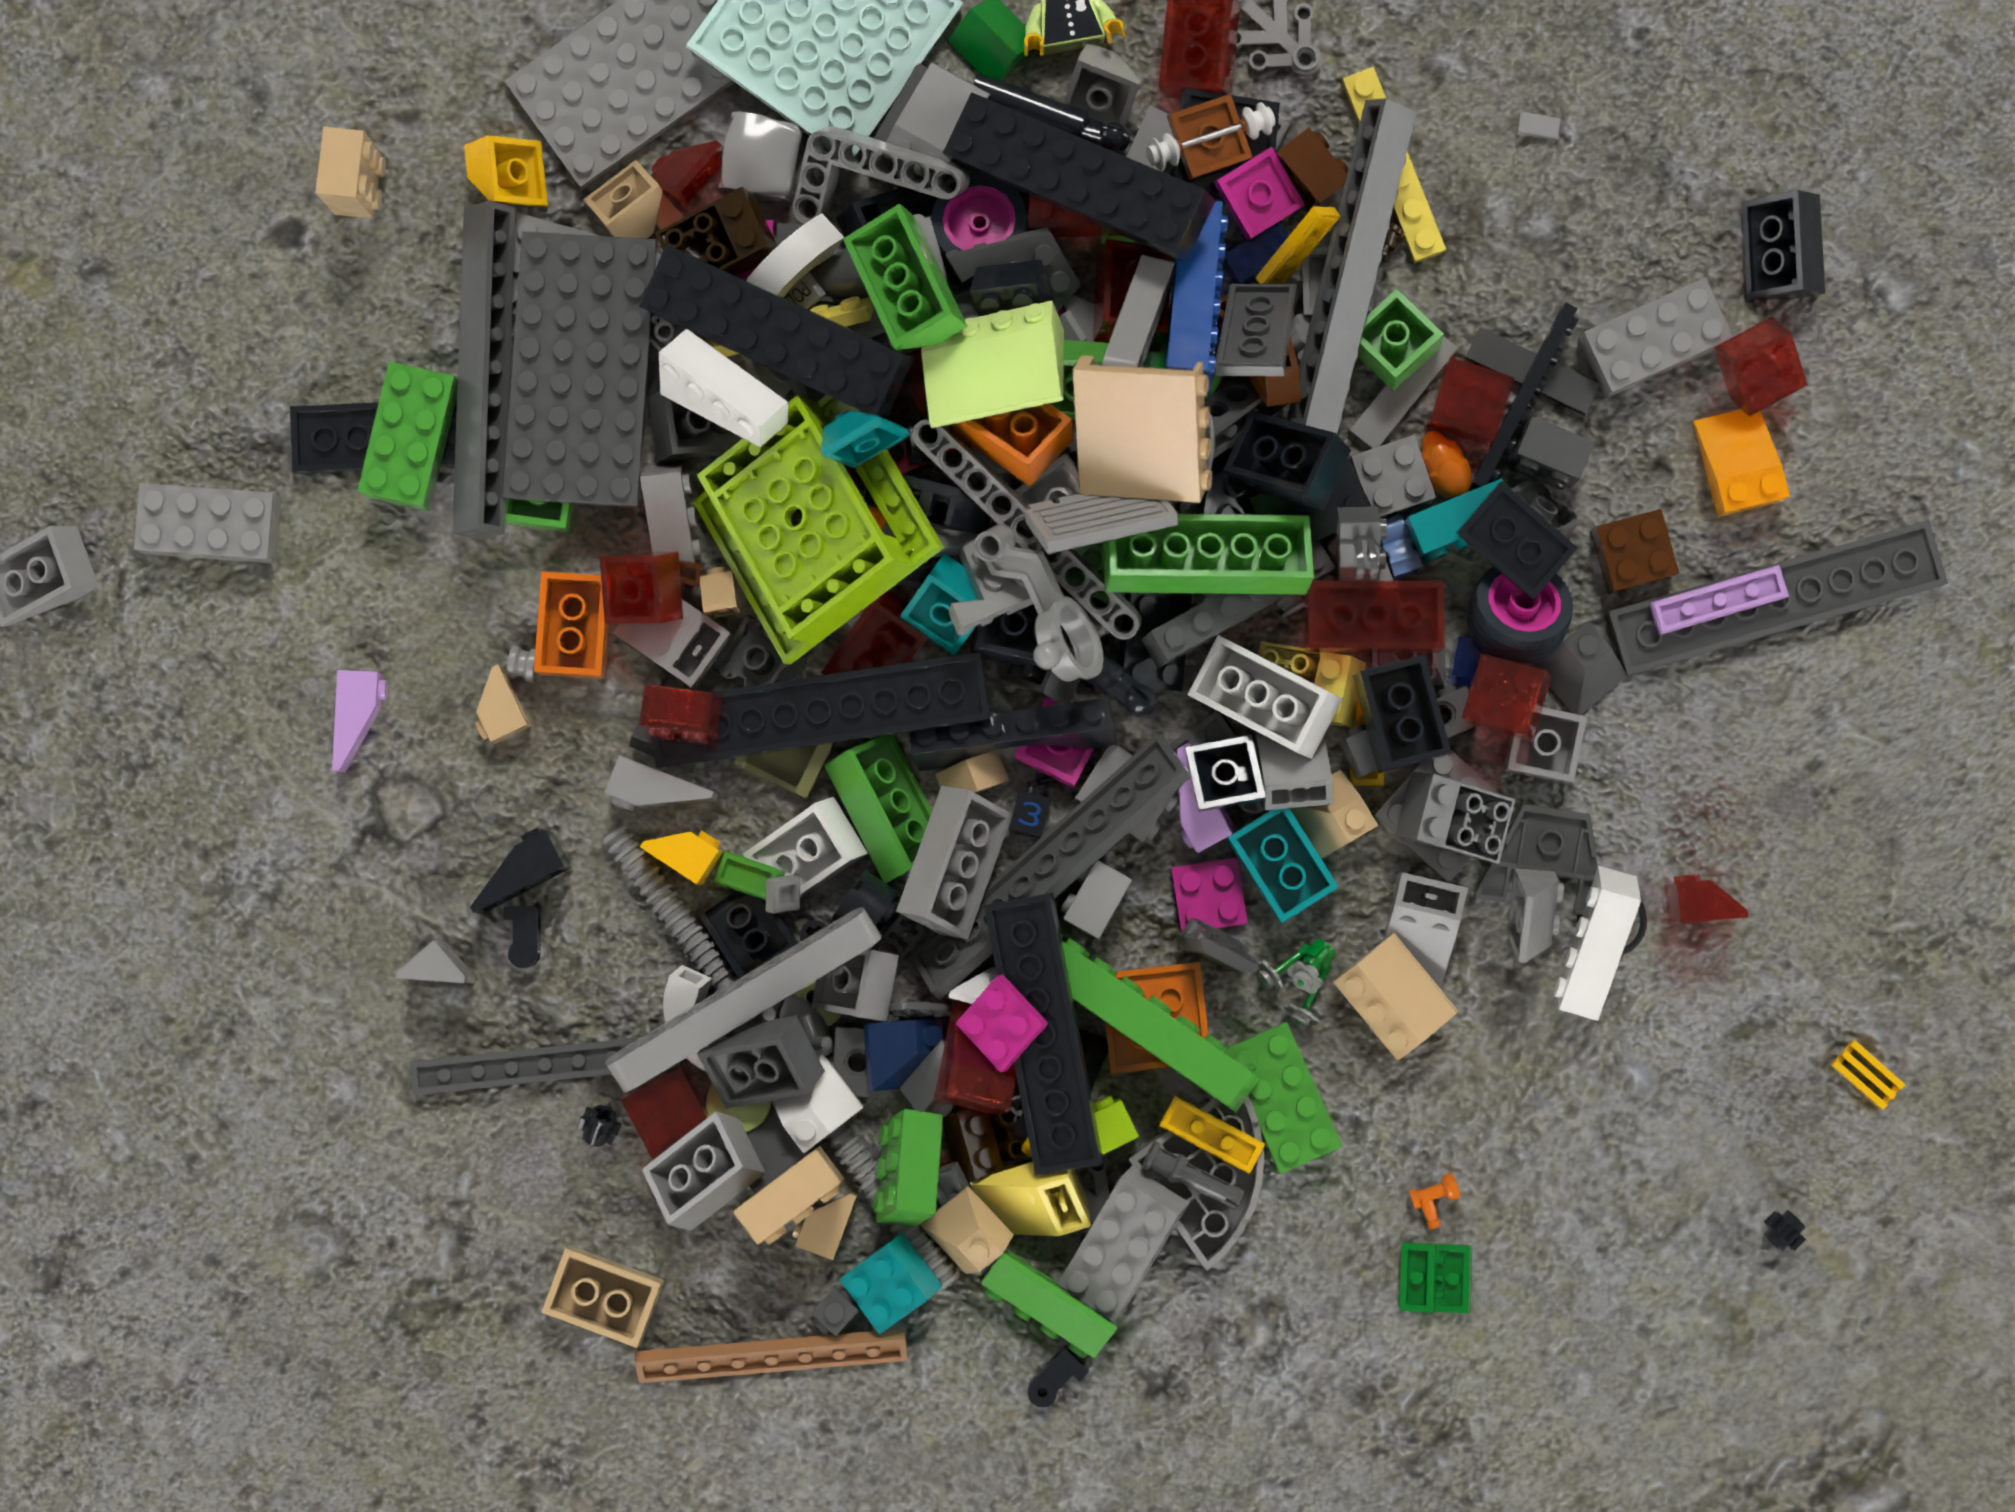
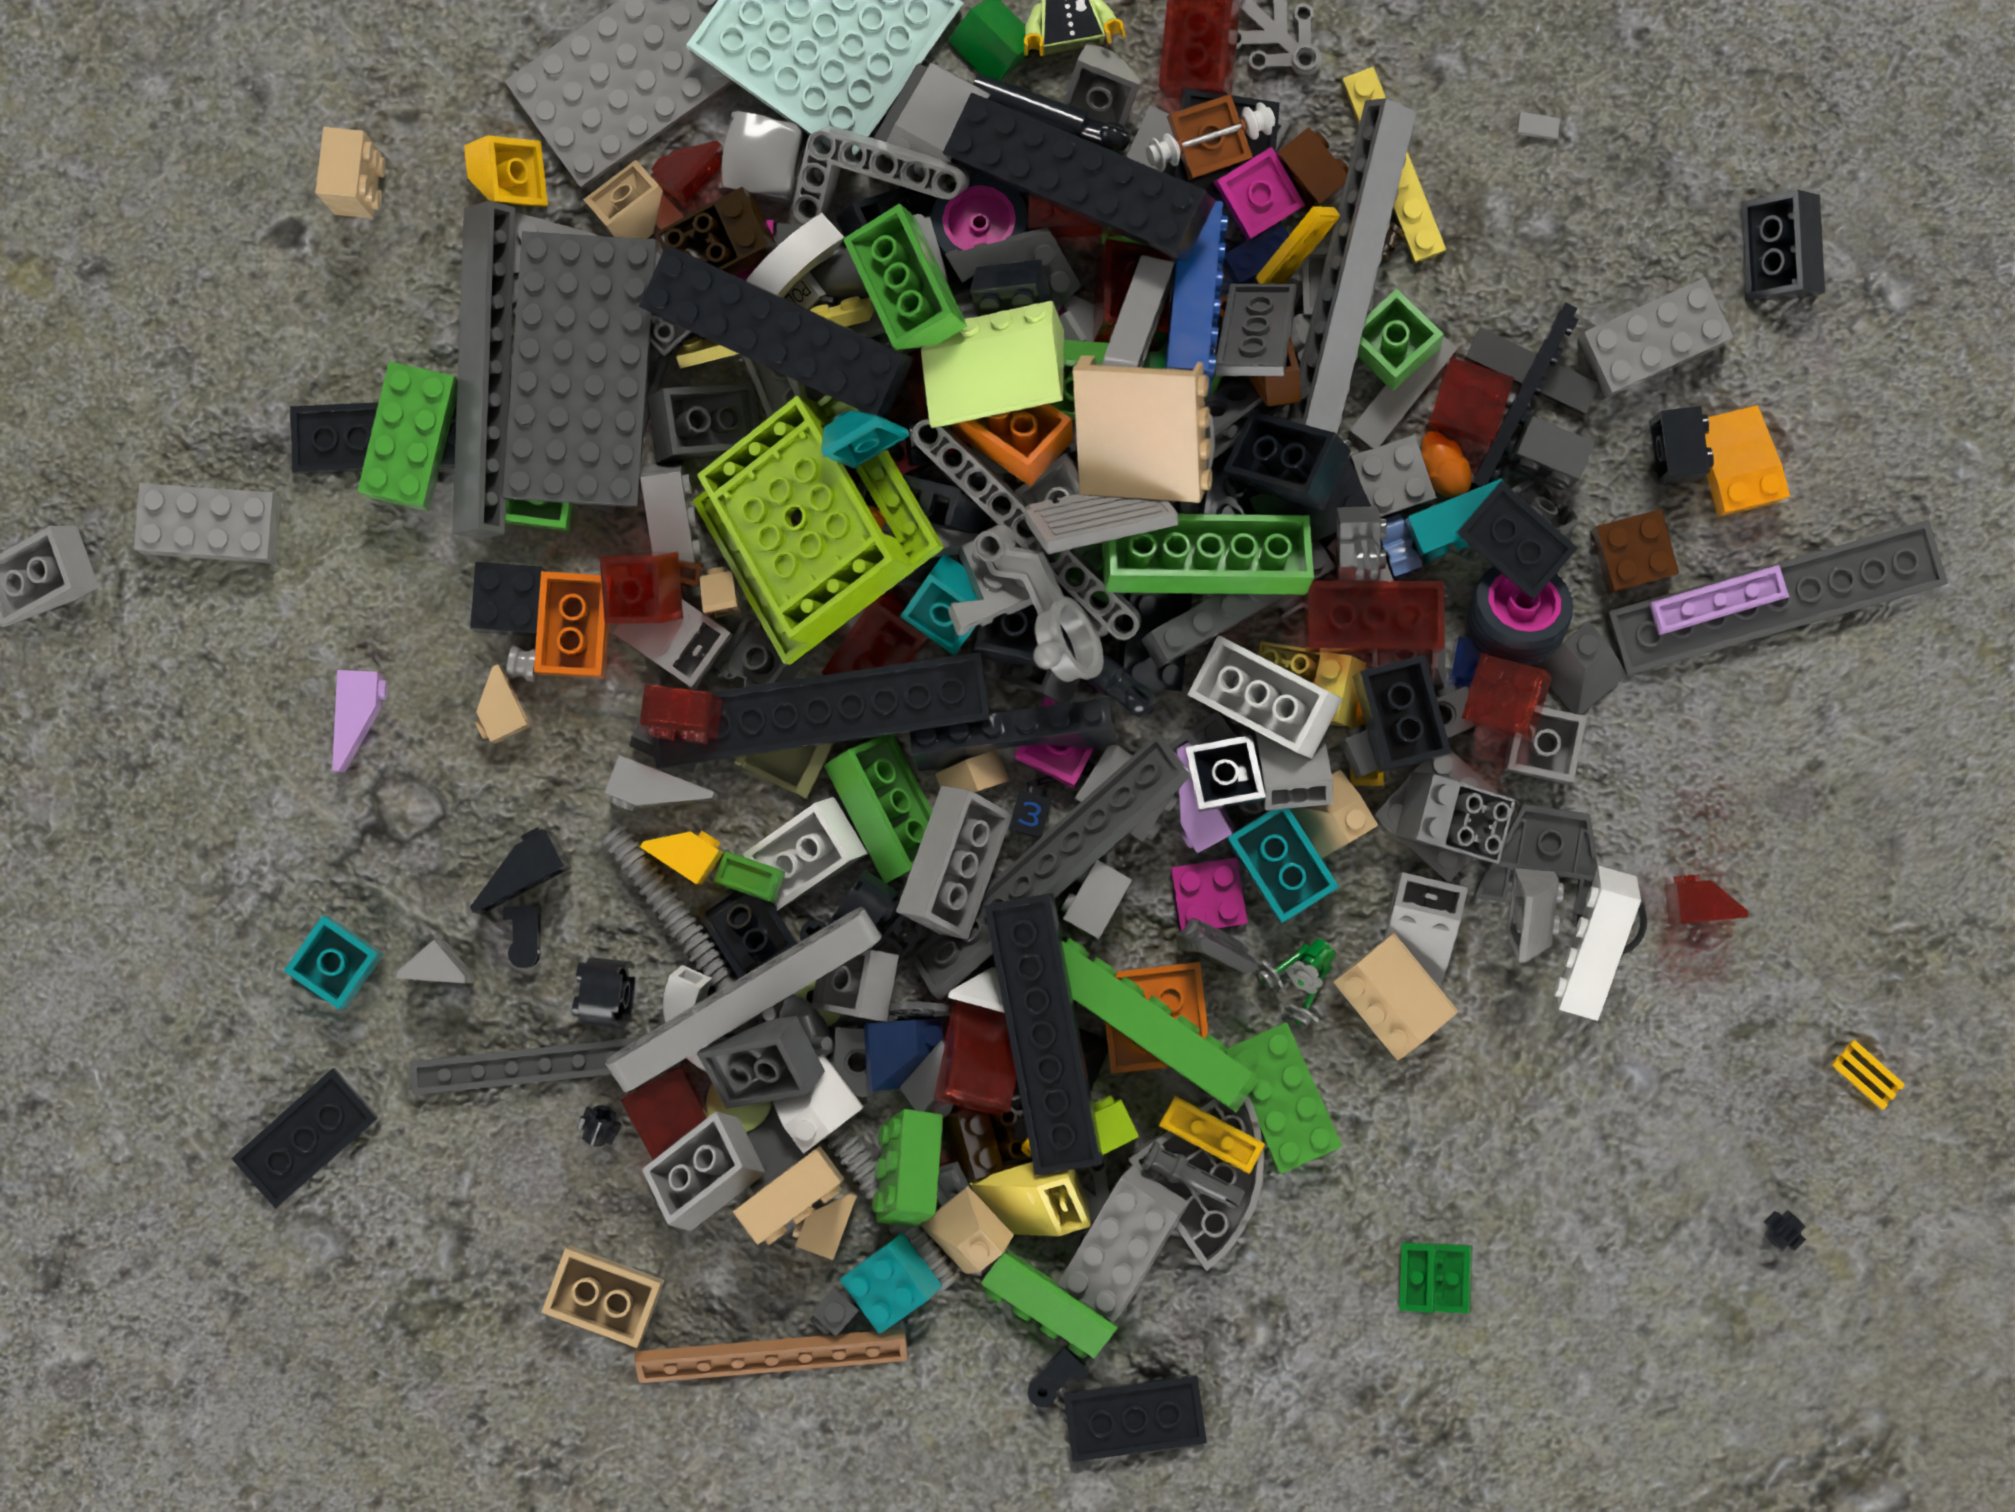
(305, 1138): none -> black plate
(334, 962): none -> teal brick
(505, 599): none -> black brick
(604, 992): none -> black brick
(719, 389): white wedge -> none
(782, 894): light grey tile -> none
(1001, 1023): dark pink plate -> none
(1135, 1418): none -> black plate
(1424, 1198): orange piece -> none
(1680, 445): none -> black brick
(1760, 366): clear red brick -> none

